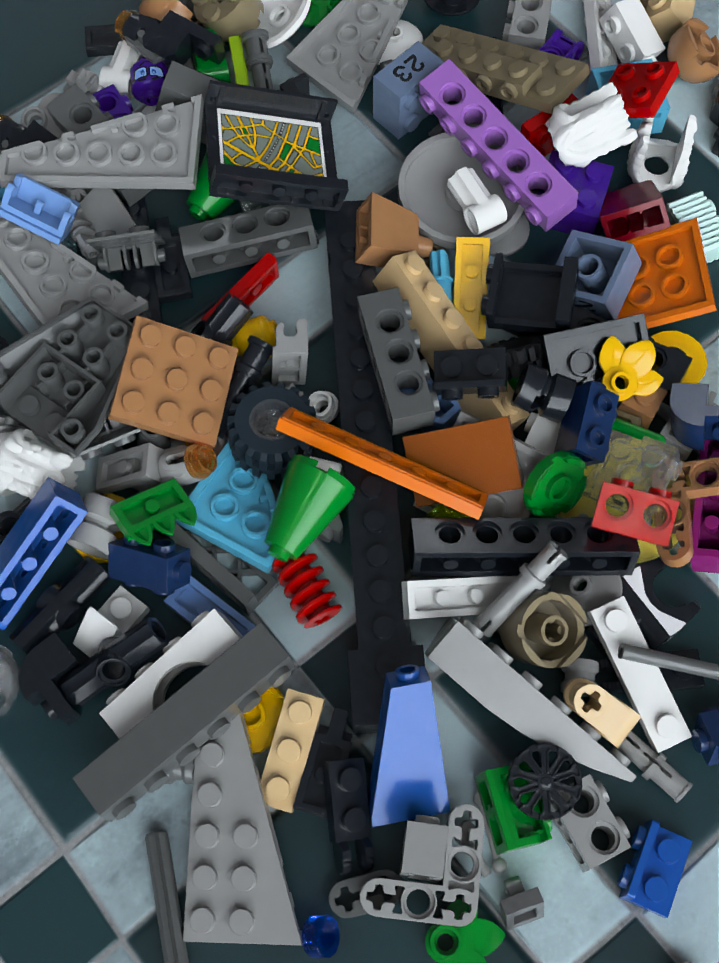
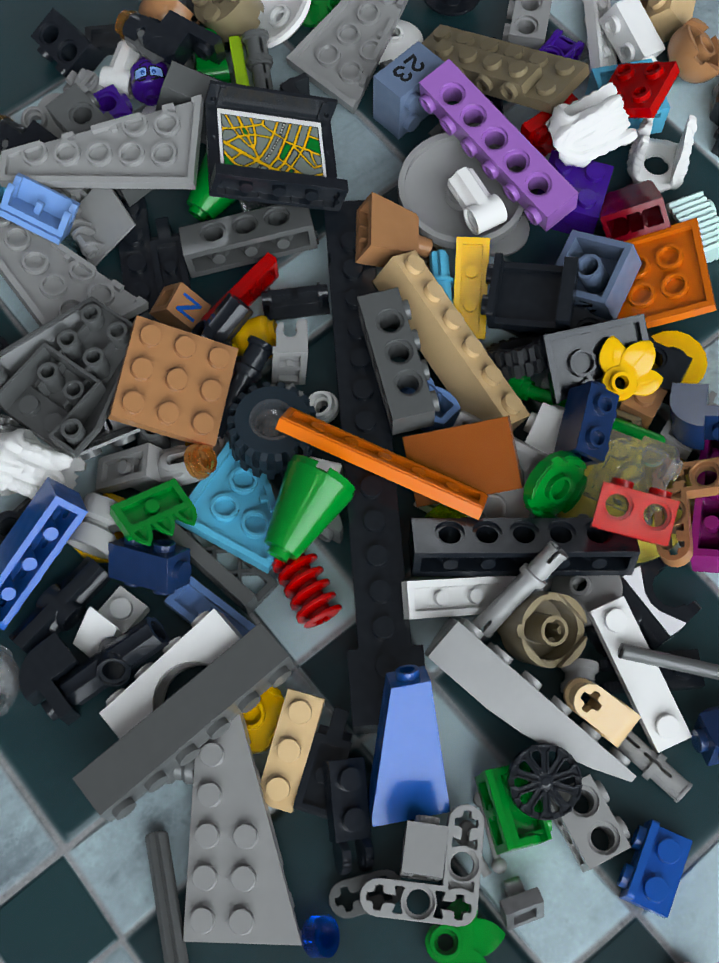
(66, 45): none -> black brick
(138, 238): dark grey hinge -> none
(179, 307): none -> medium nougat brick
(295, 302): none -> black hinge
(470, 372): black bracket -> none
(543, 392): black wheel -> none

